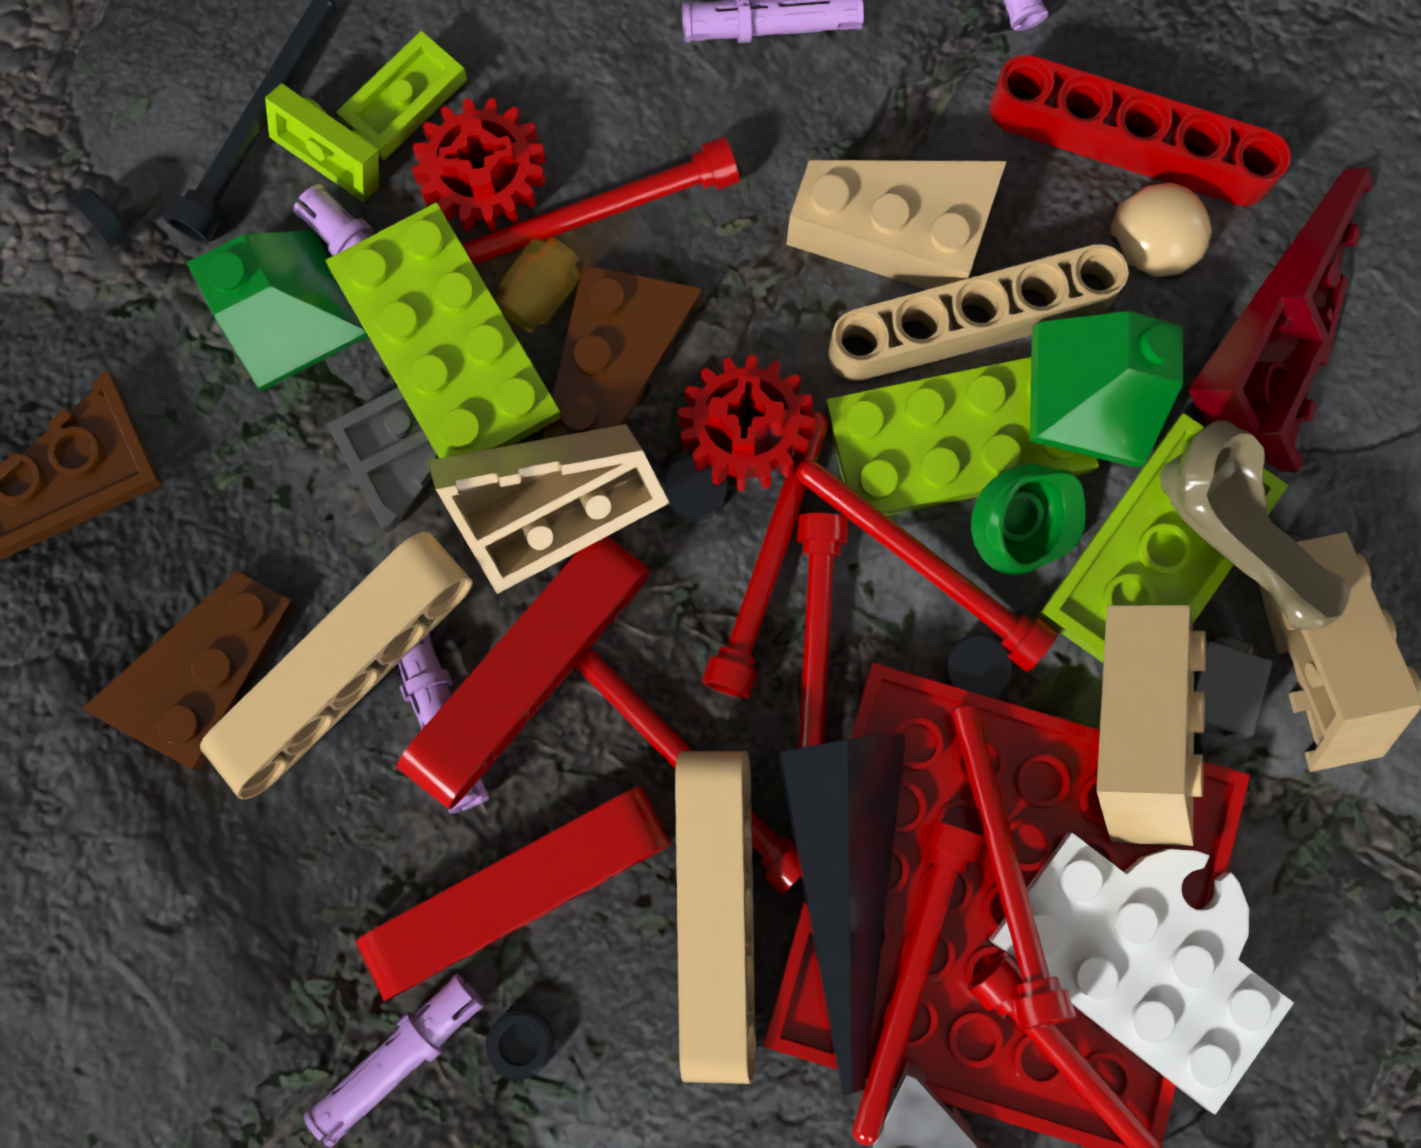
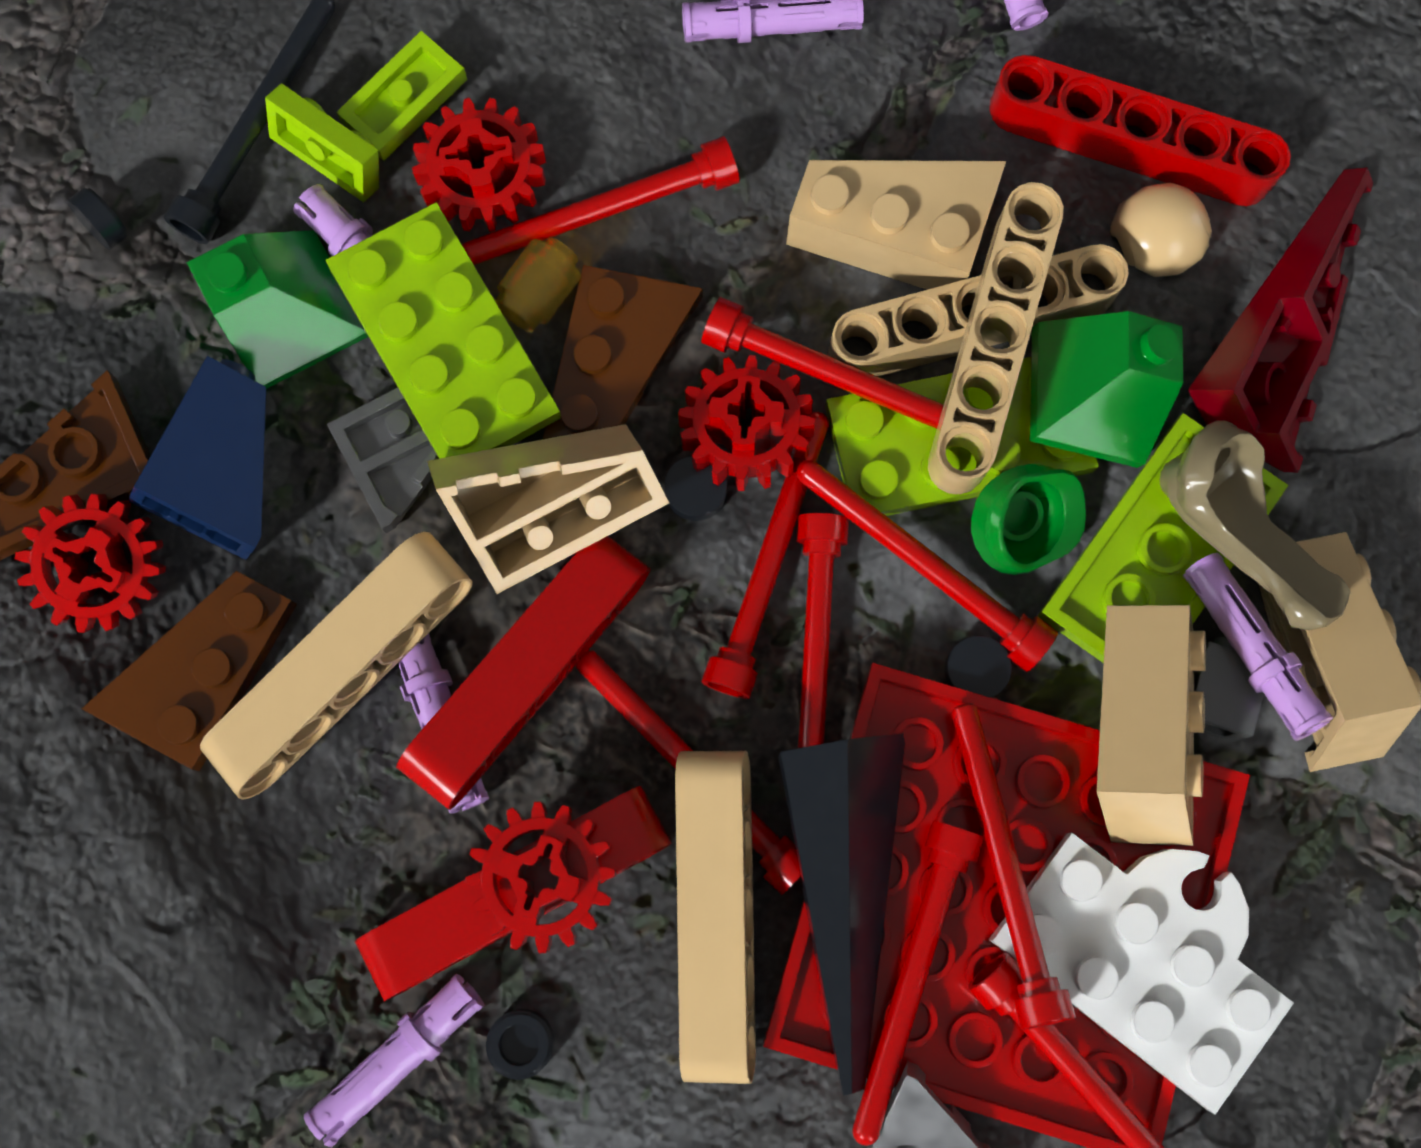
(75, 584): none -> red gear
(211, 460): none -> dark blue slope
(513, 867): none -> red gear
(734, 329): none -> red piece
(1009, 312): none -> tan beam
(1269, 664): none -> lavender pin

